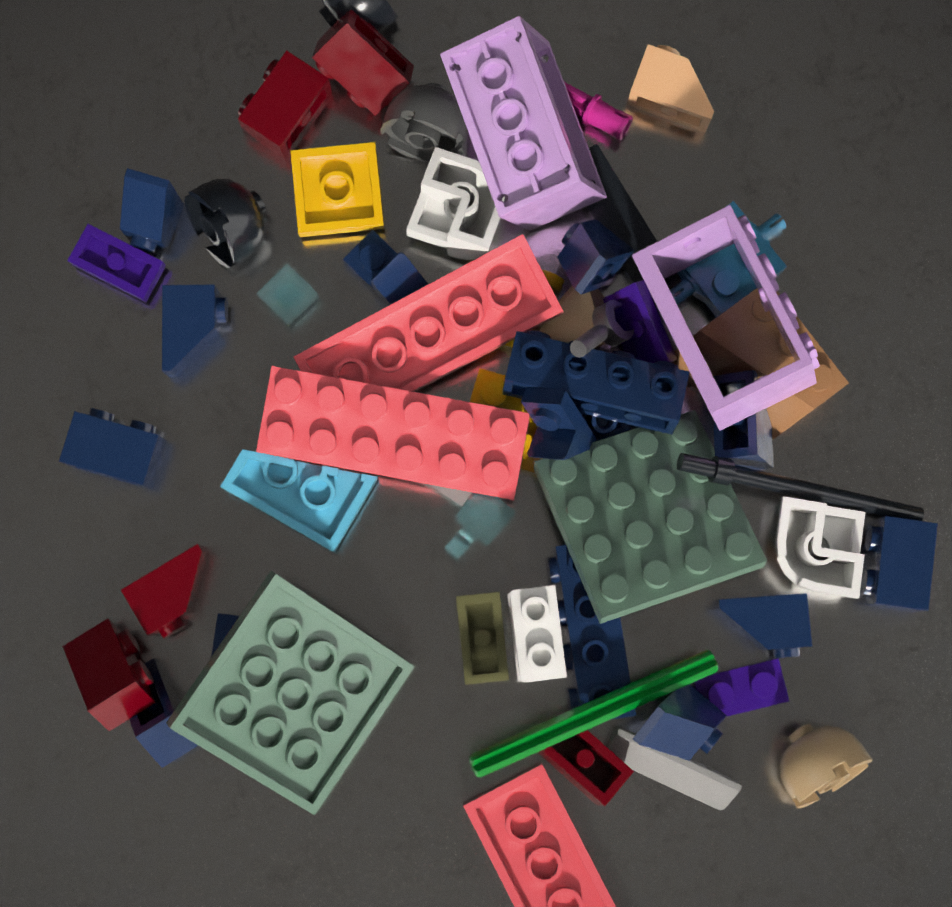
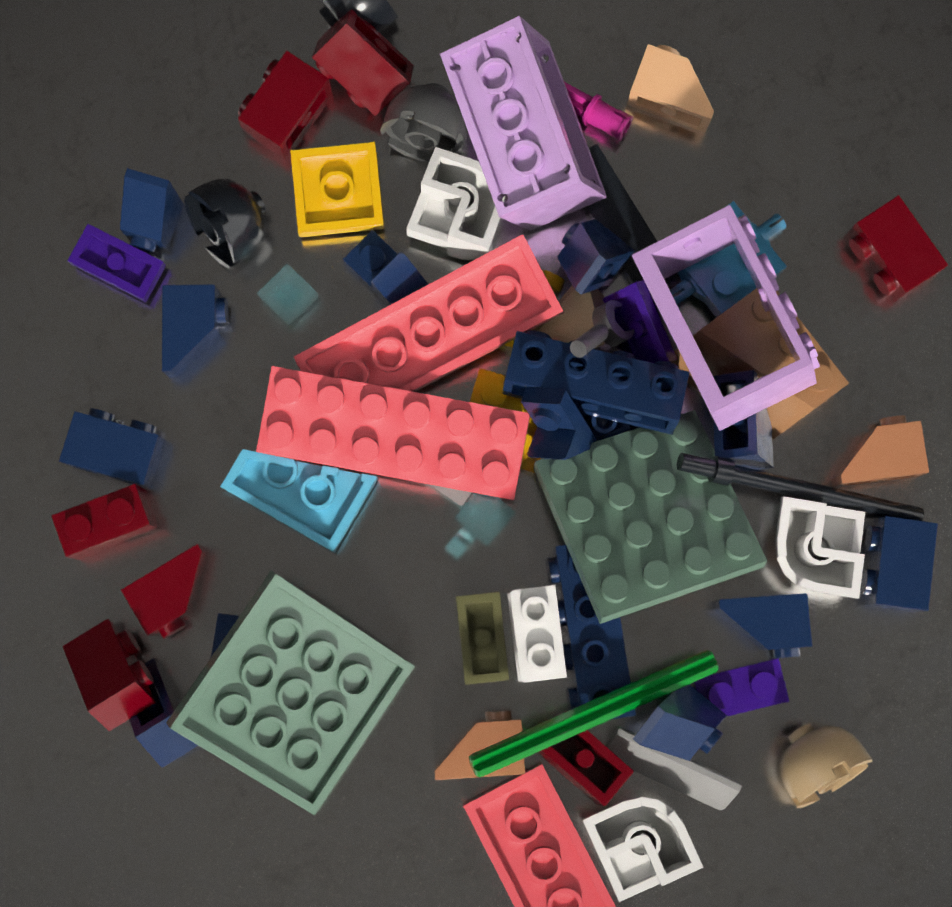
(105, 522): none -> dark red brick
(483, 733): none -> nougat slope
(641, 845): none -> white brick
(885, 454): none -> nougat slope
(896, 249): none -> dark red brick

